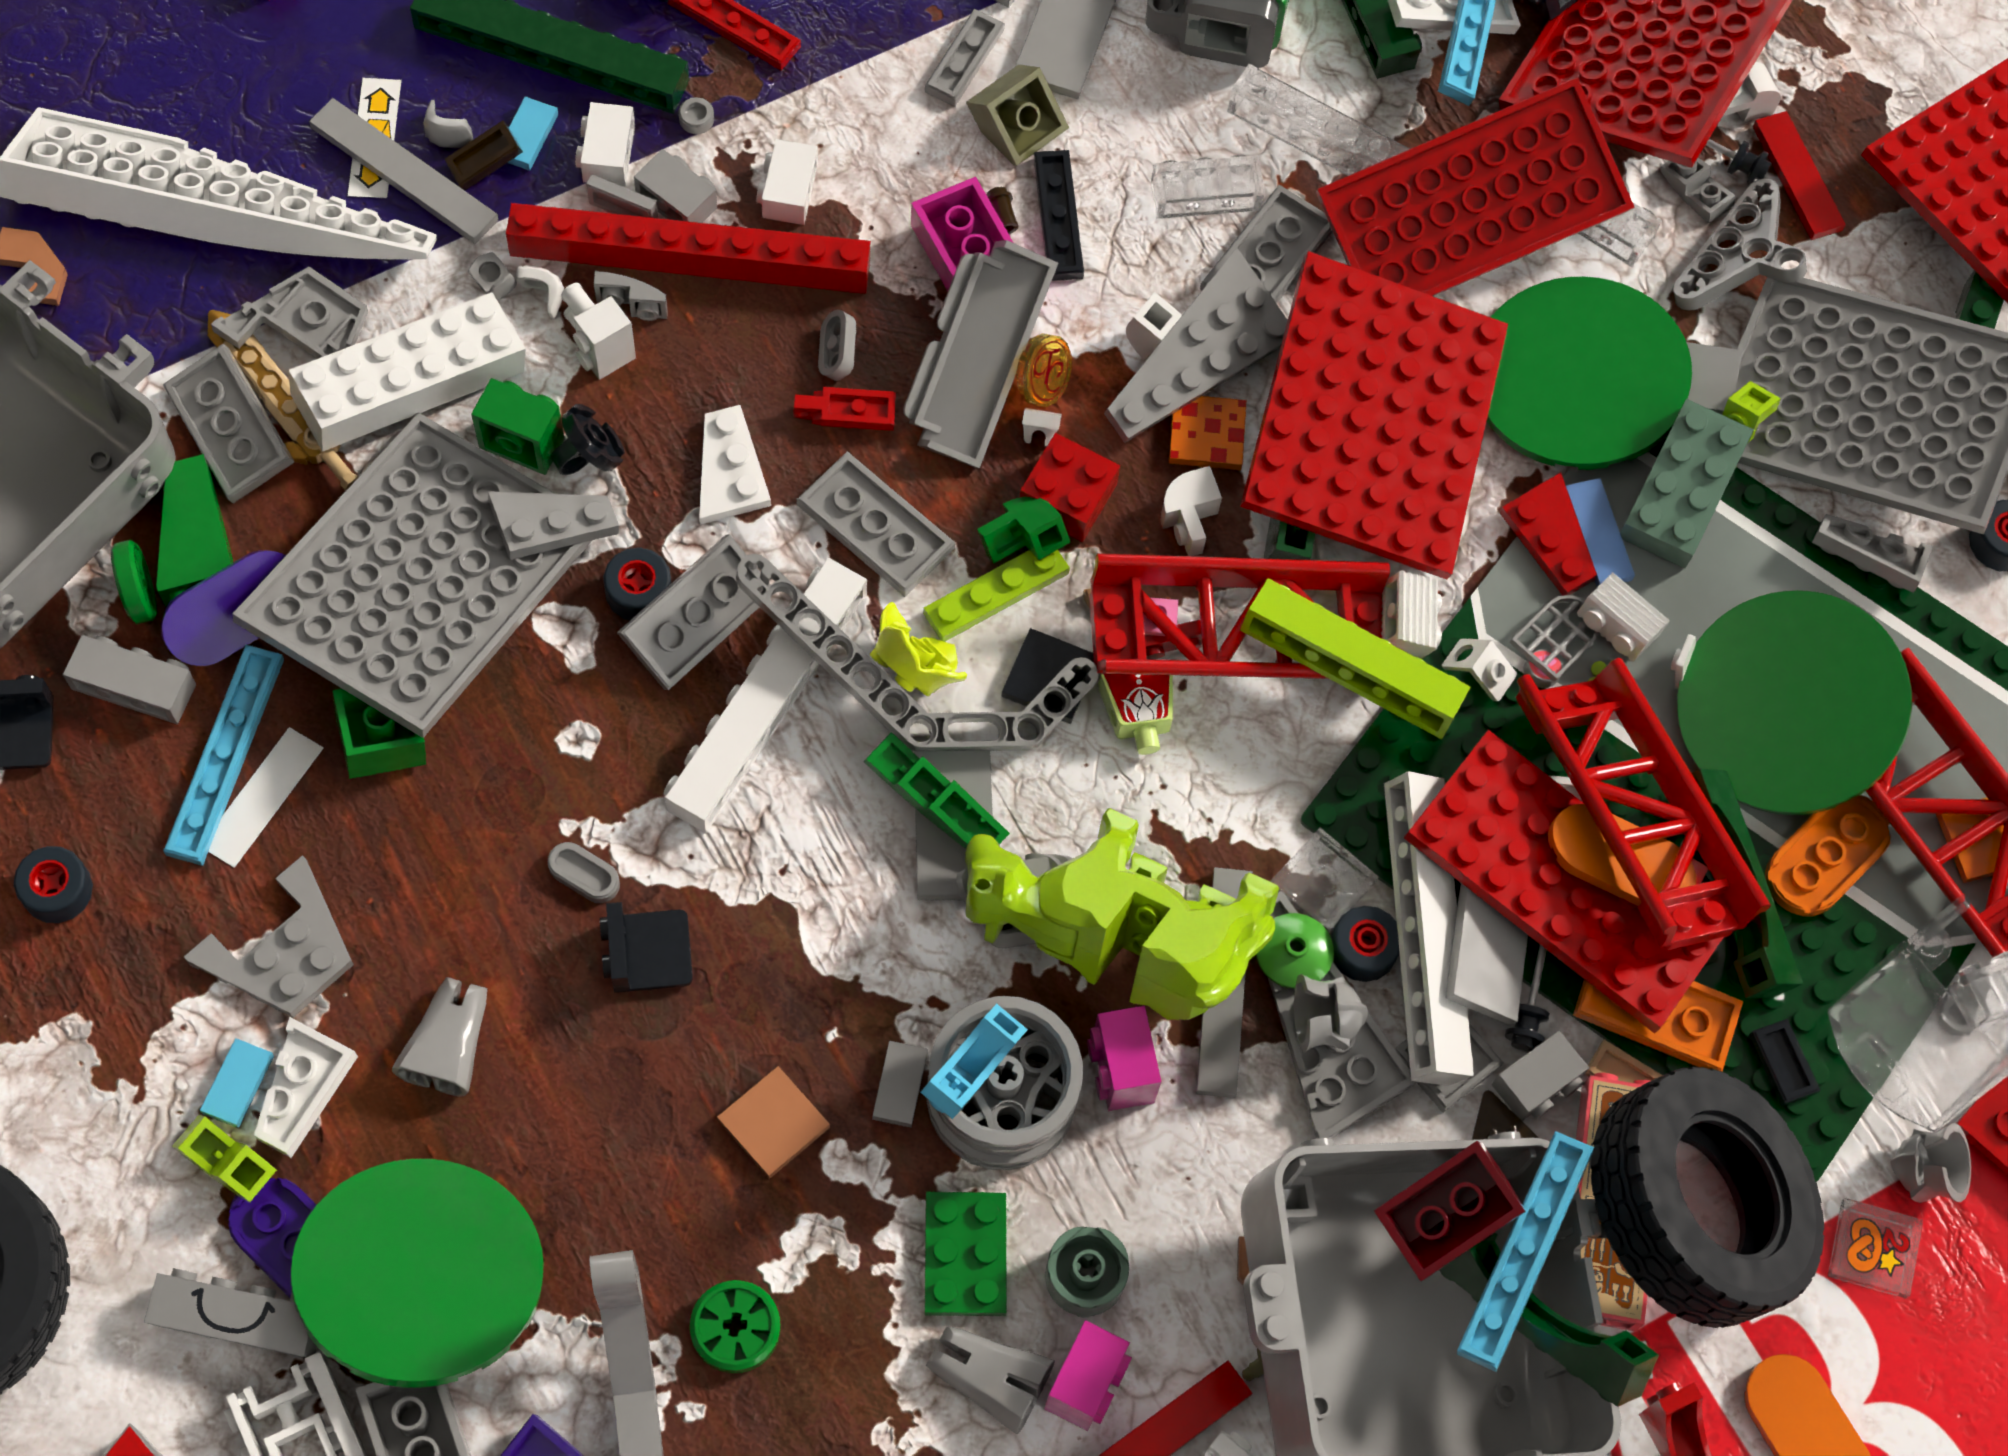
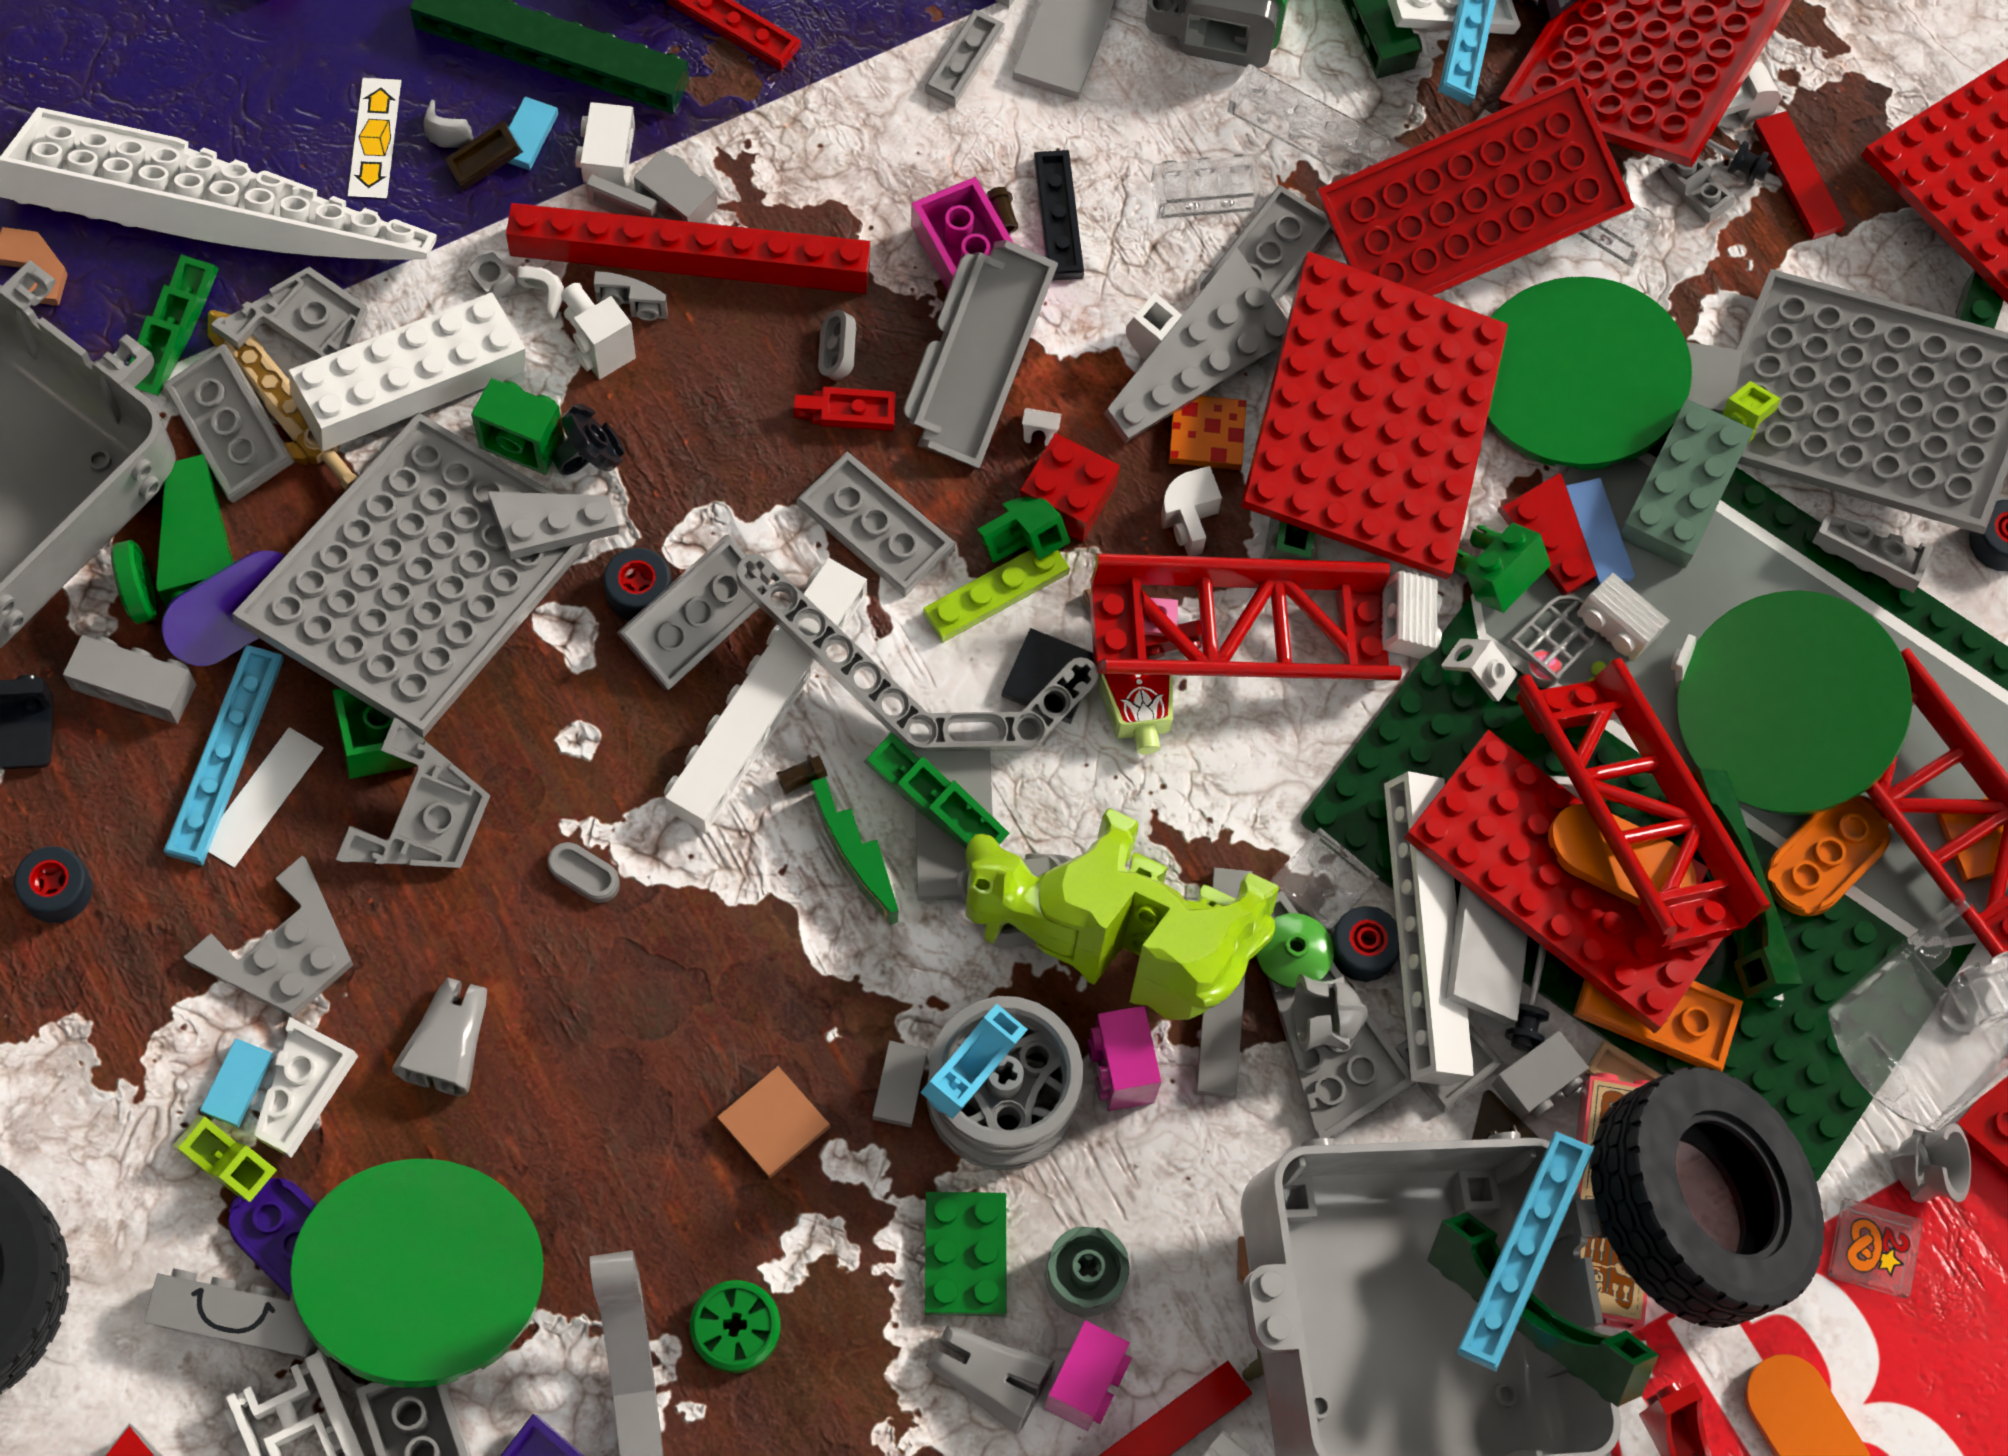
(174, 319): none -> green slope
(404, 171): light grey tile -> none
(436, 814): none -> light grey wing
(646, 949): black bracket -> none
(696, 115): light grey tile -> none
(730, 468): white wing -> none
(788, 181): white brick -> none
(801, 774): none -> dark brown pin
(860, 859): none -> green slope
(918, 662): neon yellow brick -> none
(1018, 113): olive slope -> none
(1044, 370): clear yellow tile -> none
(1354, 658): lime brick -> none
(1450, 1210): dark red slope -> none
(1505, 566): none -> green brick
(1734, 263): light grey beam -> none
(1784, 1062): black tile -> none

